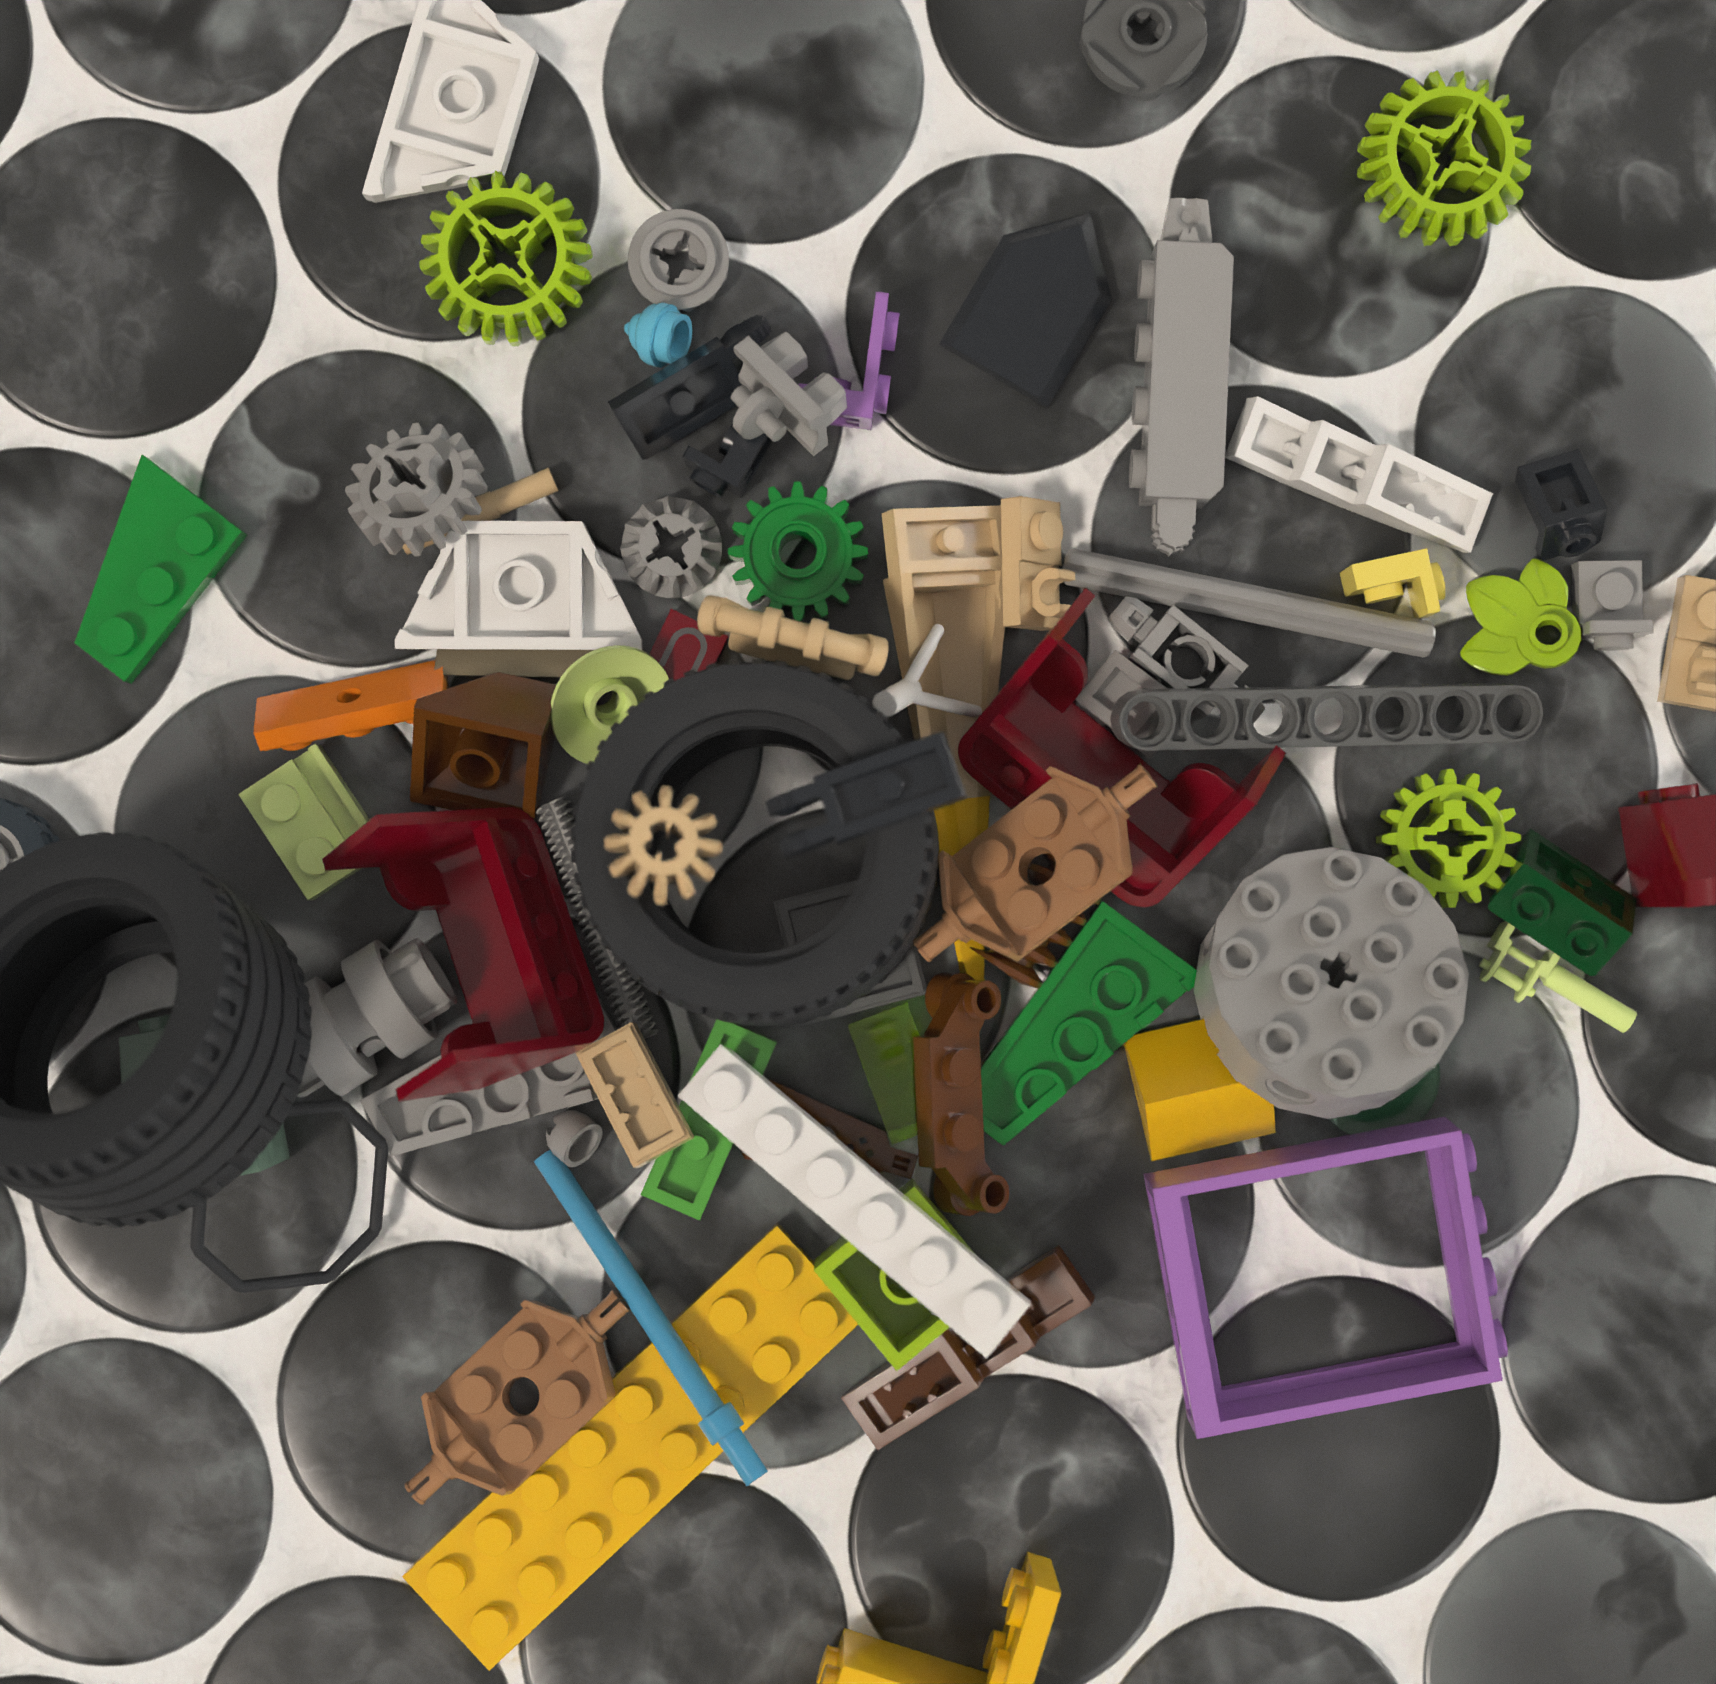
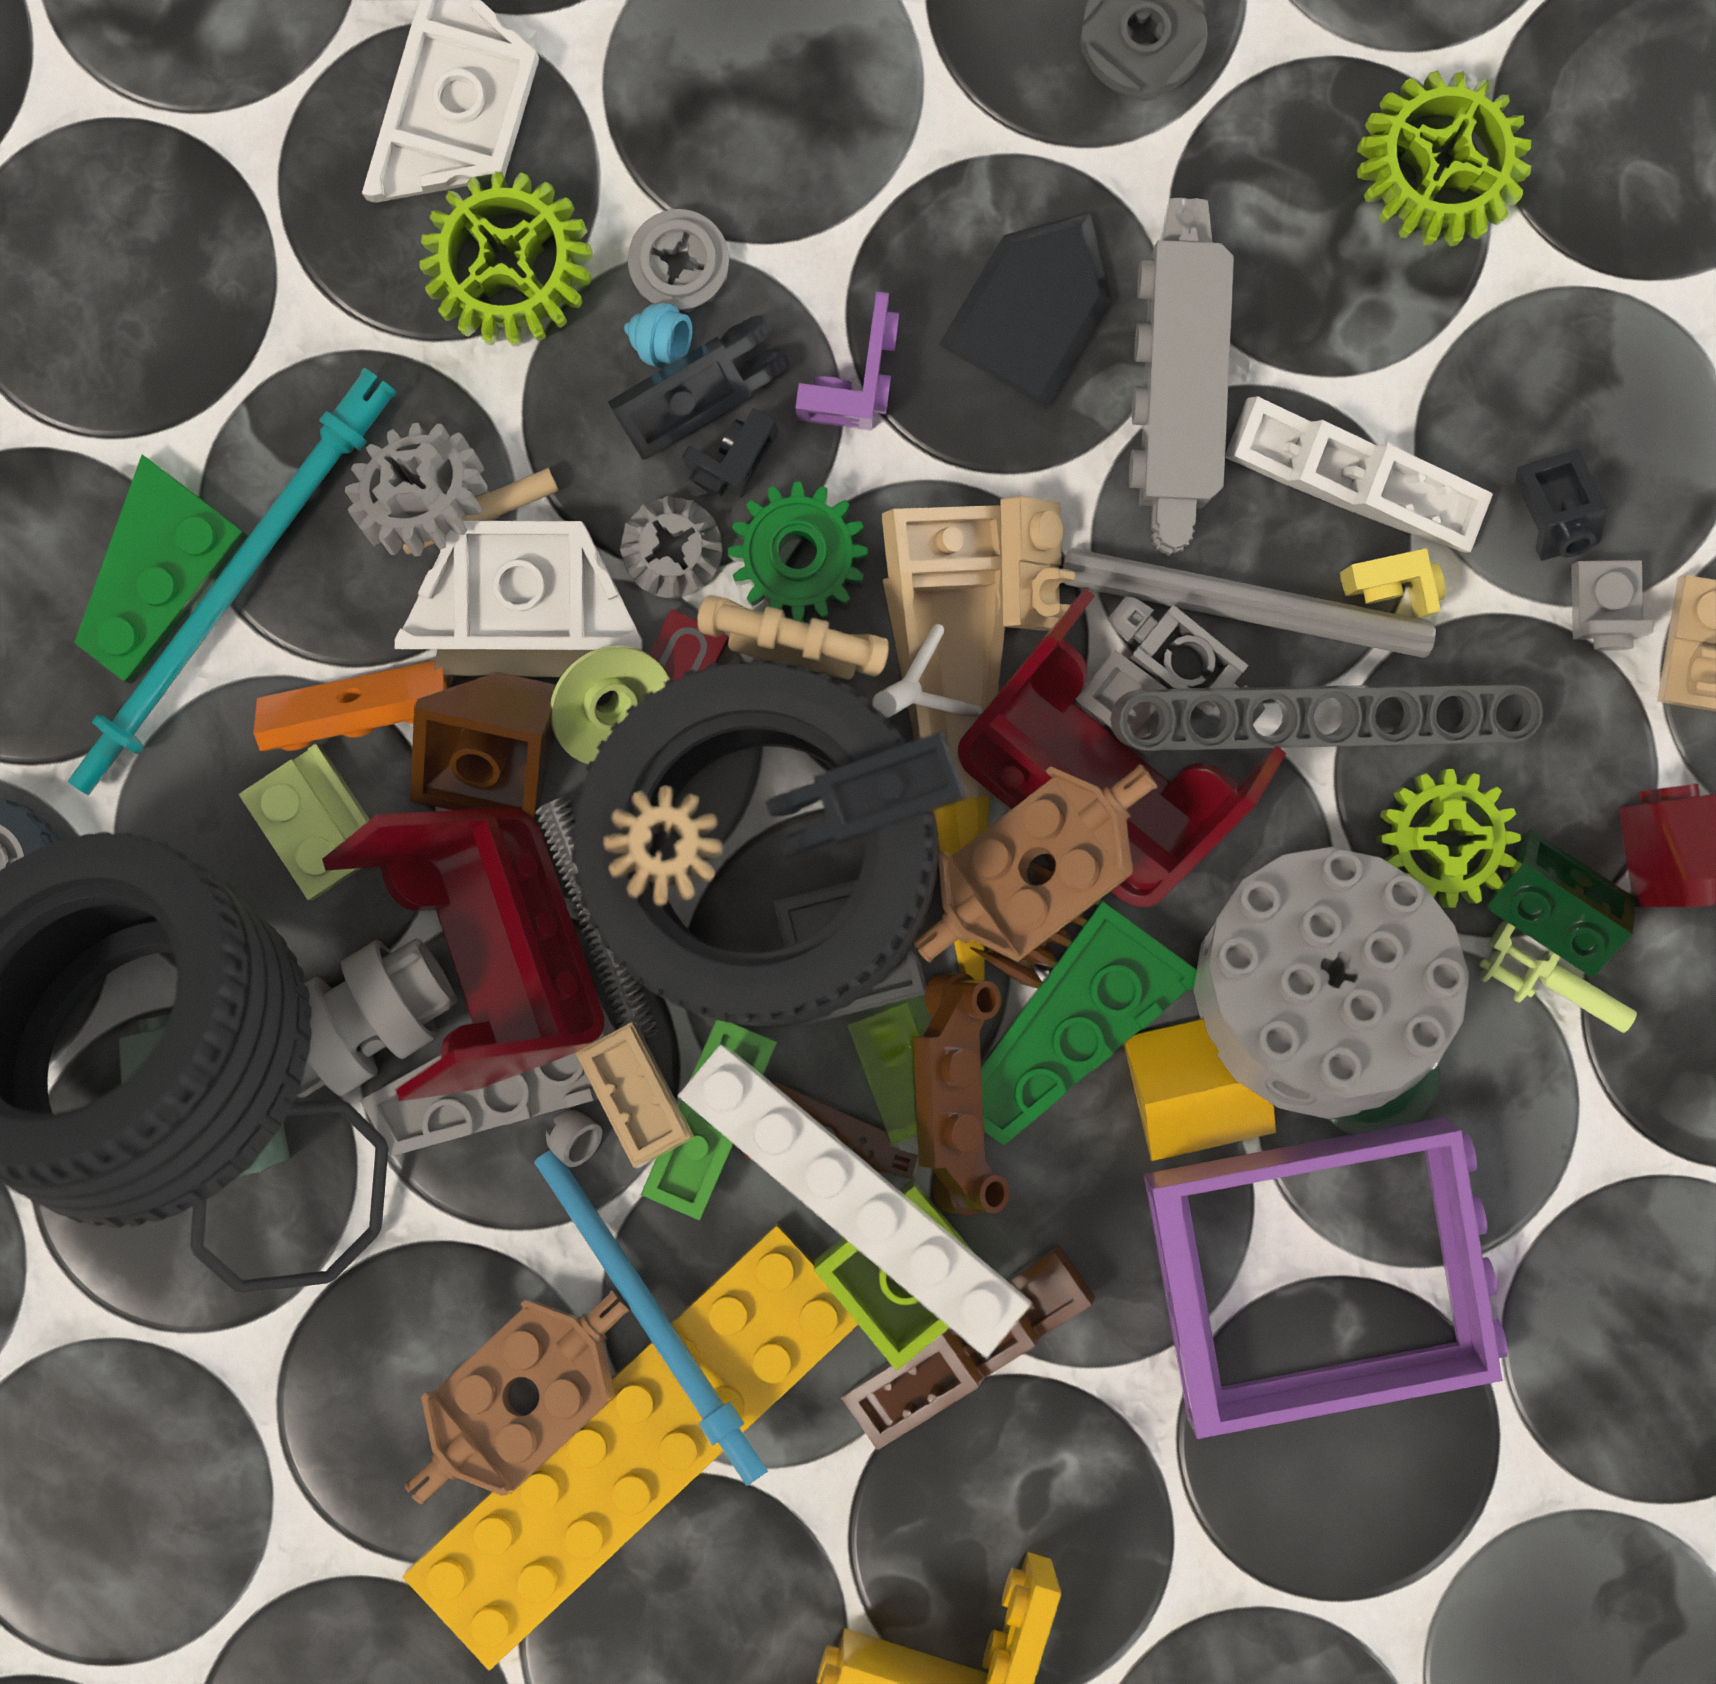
(339, 435): none -> teal bar
(775, 403): light grey hips -> none
(1513, 614): lime plate -> none

